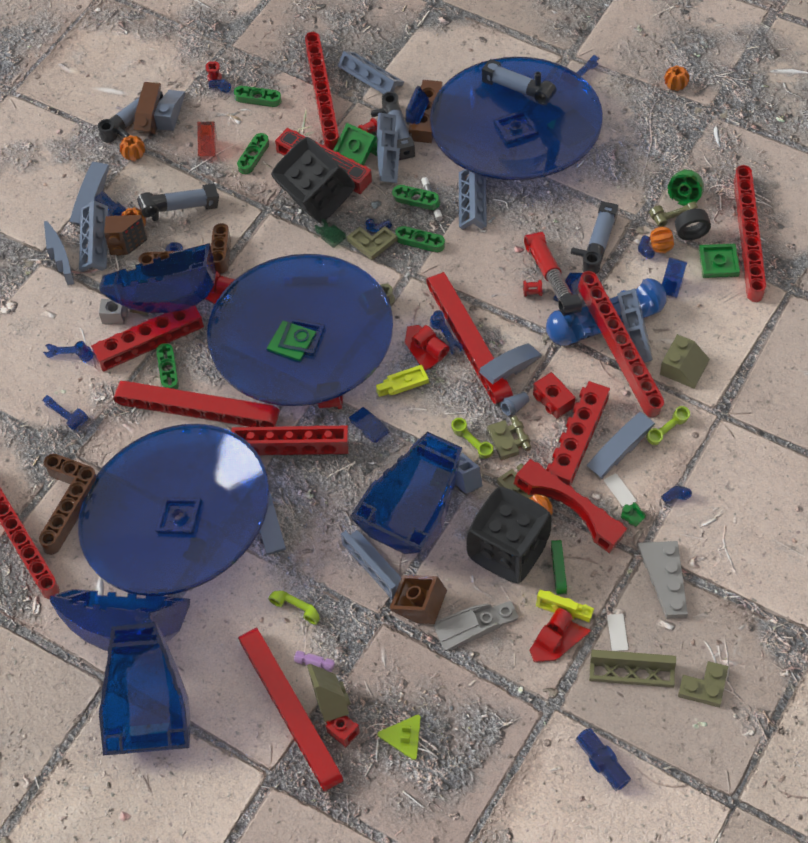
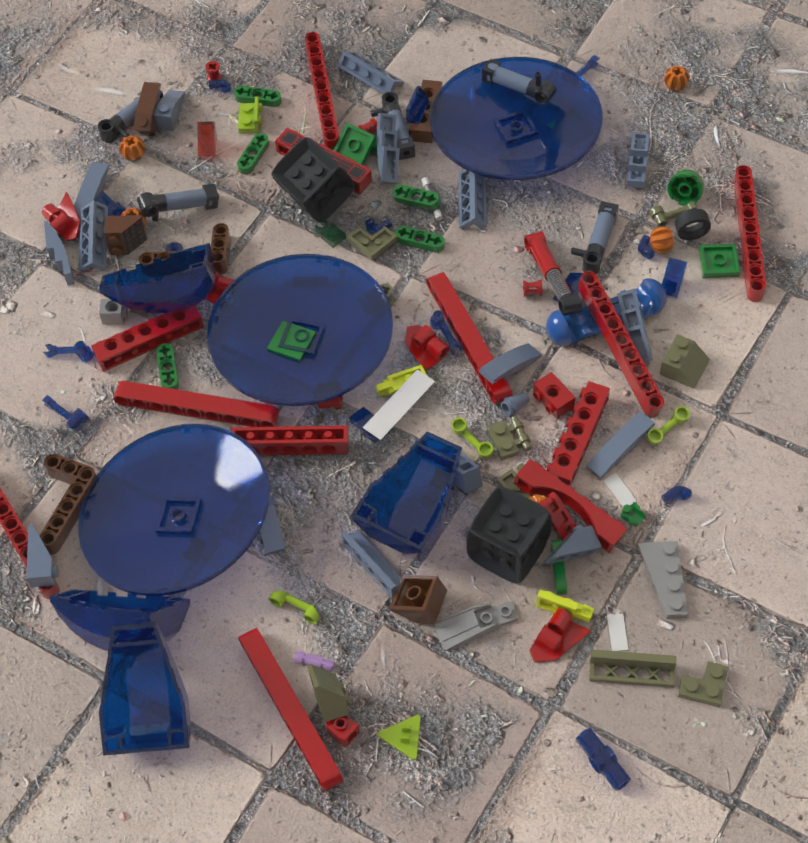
(40, 566): none -> sand blue slope
(63, 218): none -> red panel
(250, 117): none -> lime bracket
(398, 404): none -> white sticker
(560, 516): none -> red plate
(577, 544): none -> sand blue slope
(638, 159): none -> sand blue slope

